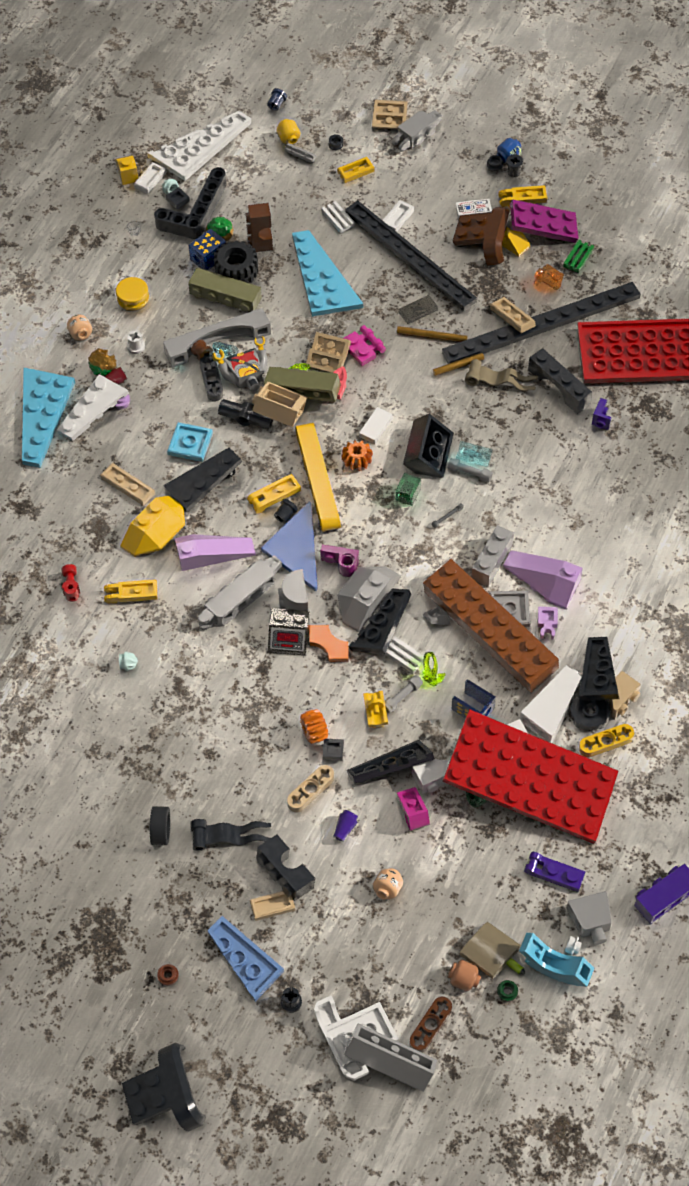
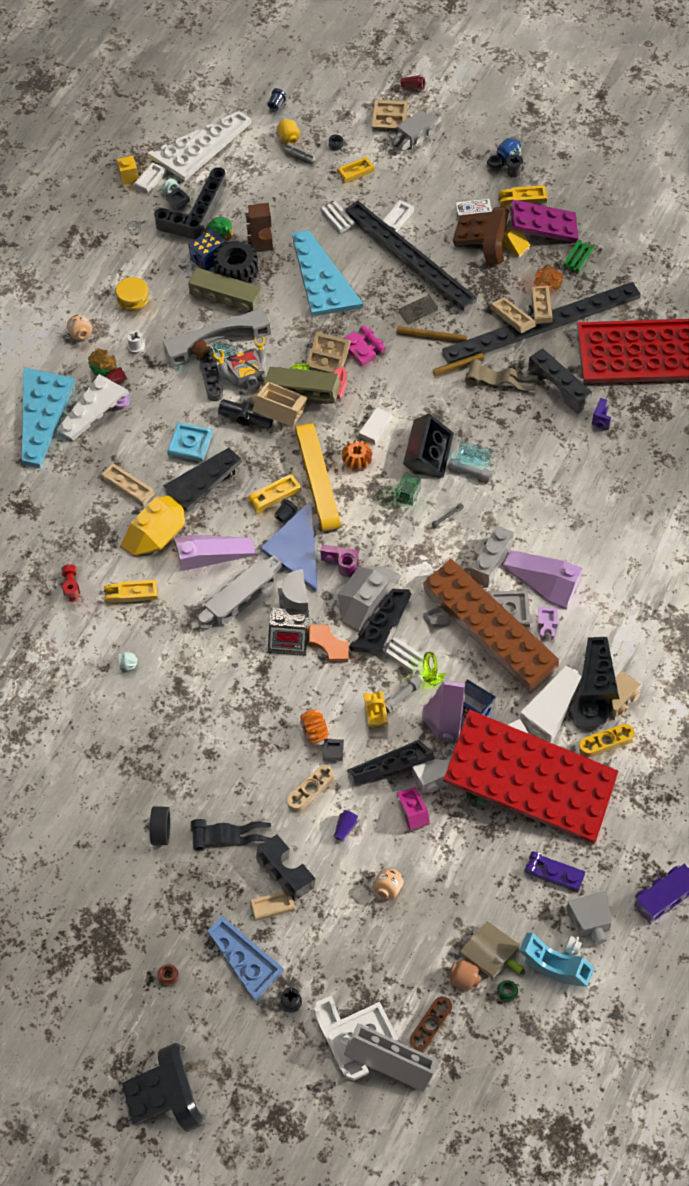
(413, 82): none -> dark red cone
(445, 711): none -> lavender wedge
(541, 304): none -> tan tile

